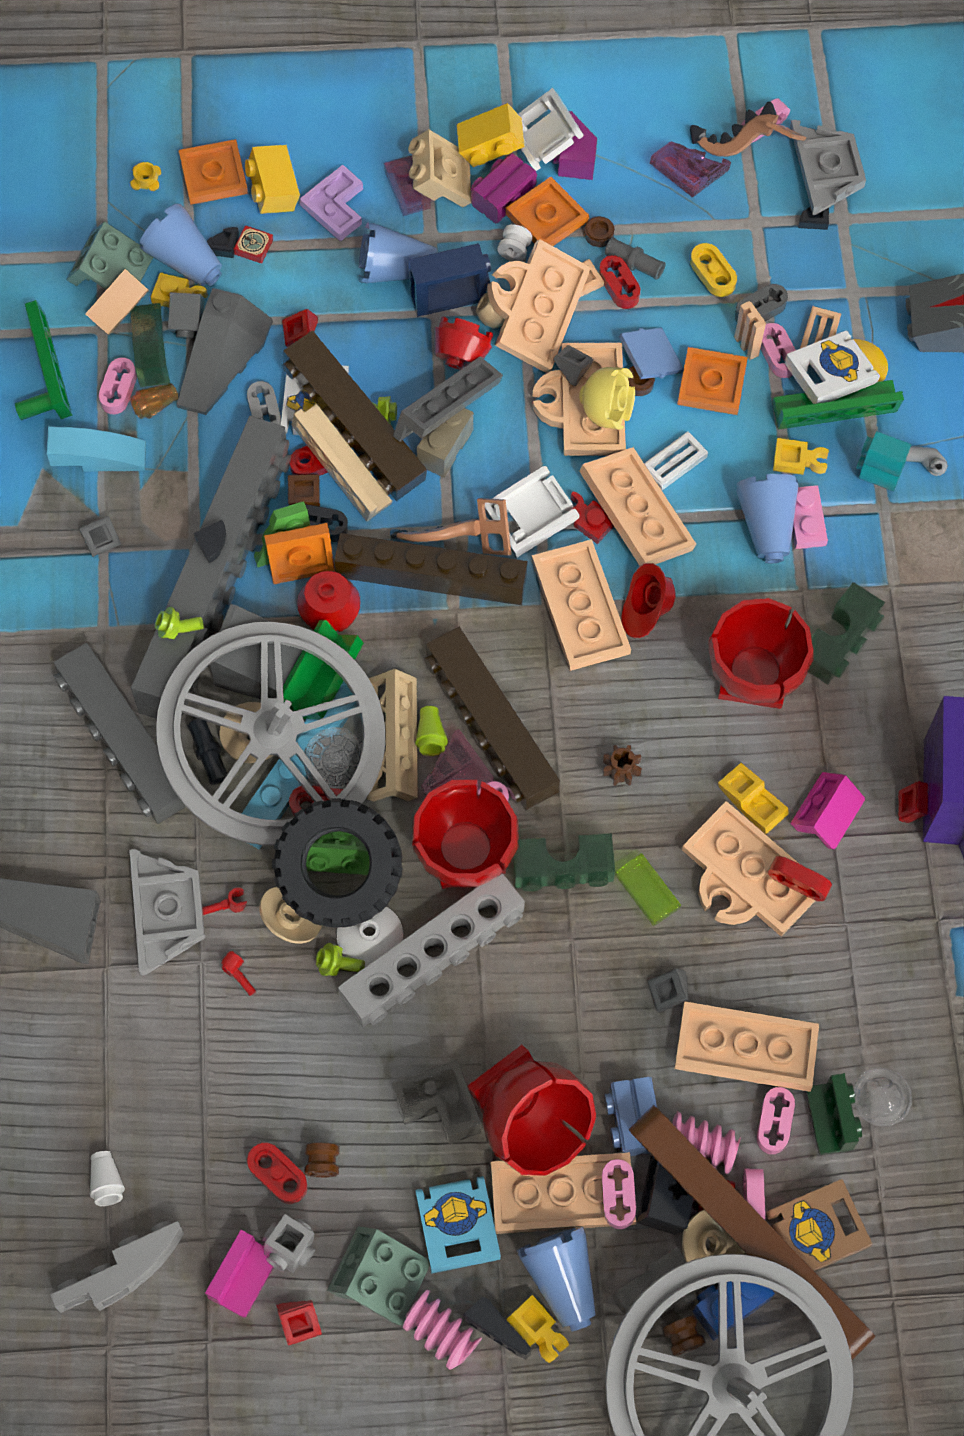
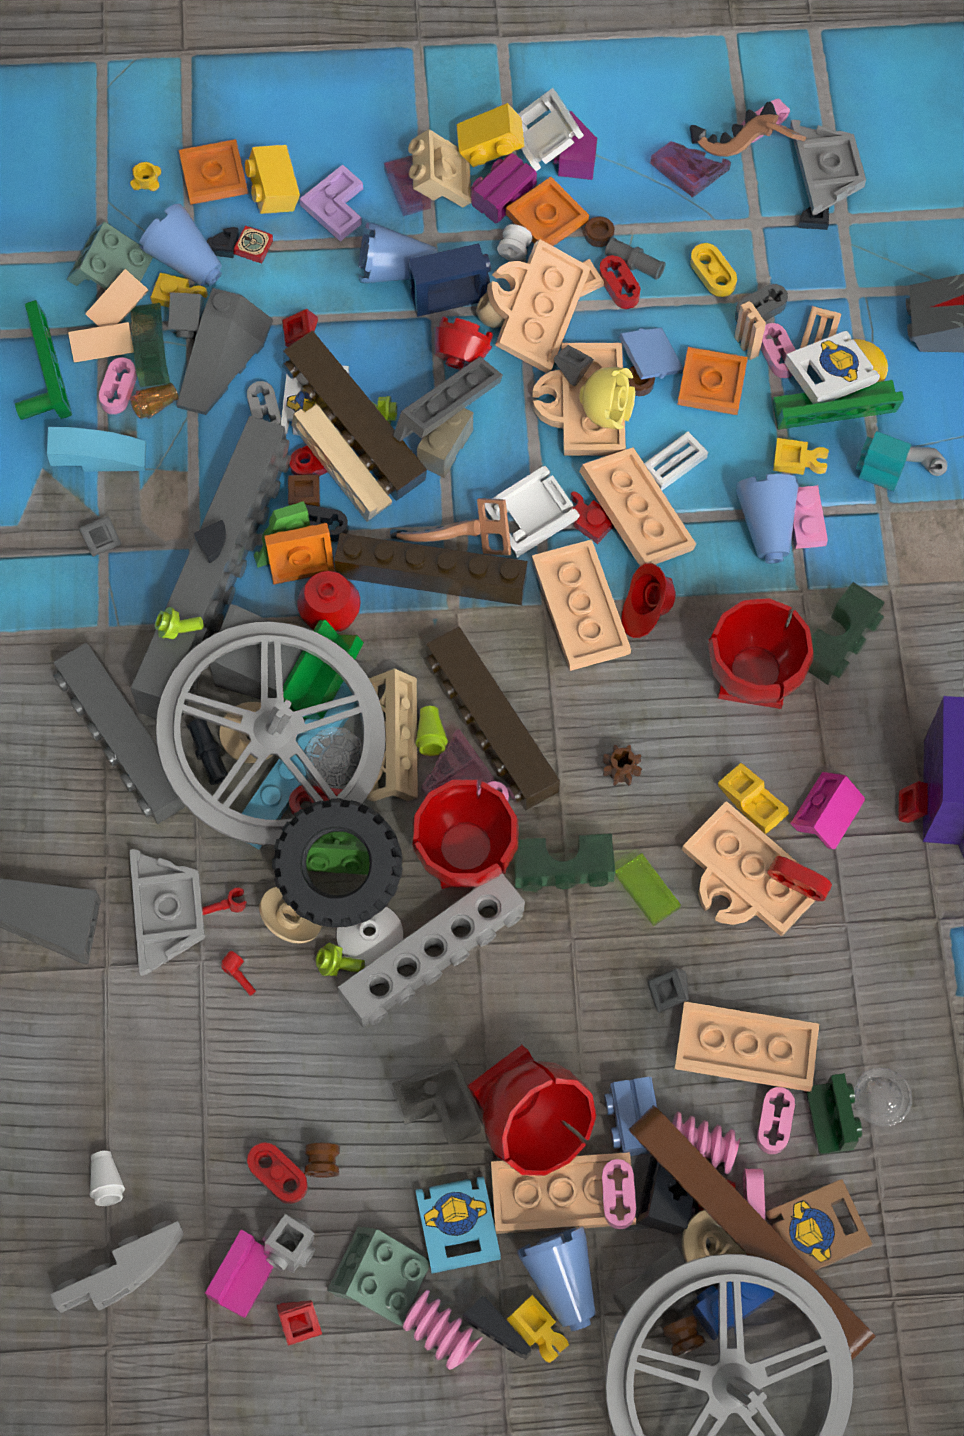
(101, 342): none -> light nougat tile

